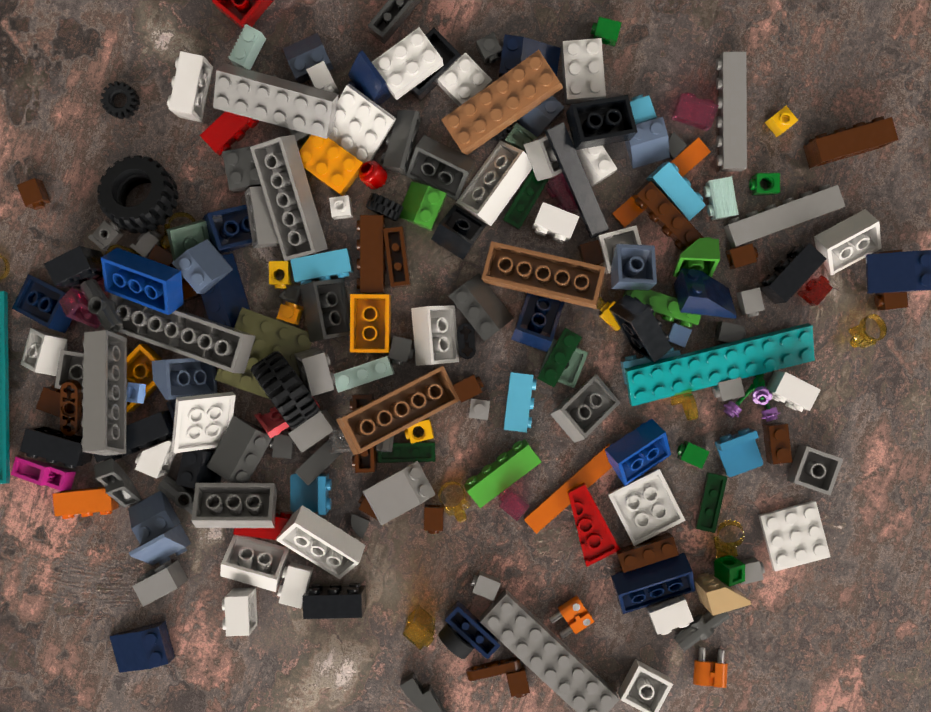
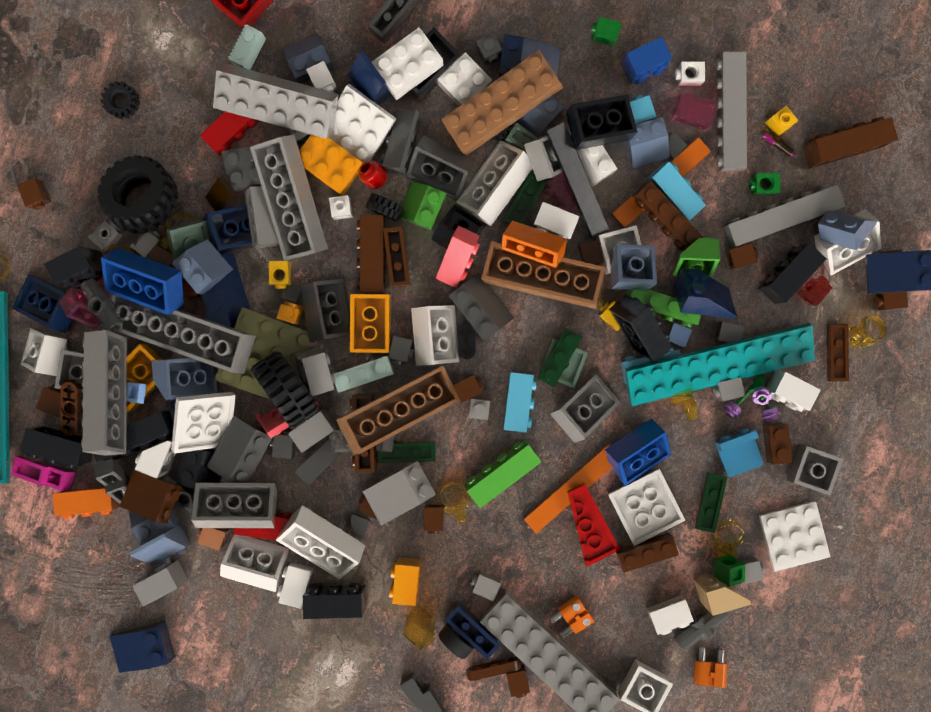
(150, 497): none -> reddish brown brick
(190, 86): white brick -> none
(213, 537): none -> nougat brick
(219, 194): none -> dark brown tile
(240, 611): white brick -> none
(311, 496): dark azure bracket -> none
(322, 266): medium azure brick -> none
(406, 581): none -> light orange brick
(428, 431): yellow brick -> none
(458, 257): none -> coral brick
(513, 503): clear pink brick -> none
(534, 244): none -> orange brick
(537, 321): dark blue slope -> none
(583, 70): white brick -> none
(646, 61): none -> blue brick
(653, 583): dark blue slope -> none
(692, 454): green brick -> none
(697, 69): none -> white brick
(721, 198): light aqua brick -> none
(750, 302): light grey brick -> none
(778, 143): none -> dark brown piece
(837, 352): none -> reddish brown tile
(844, 229): none -> sand blue slope

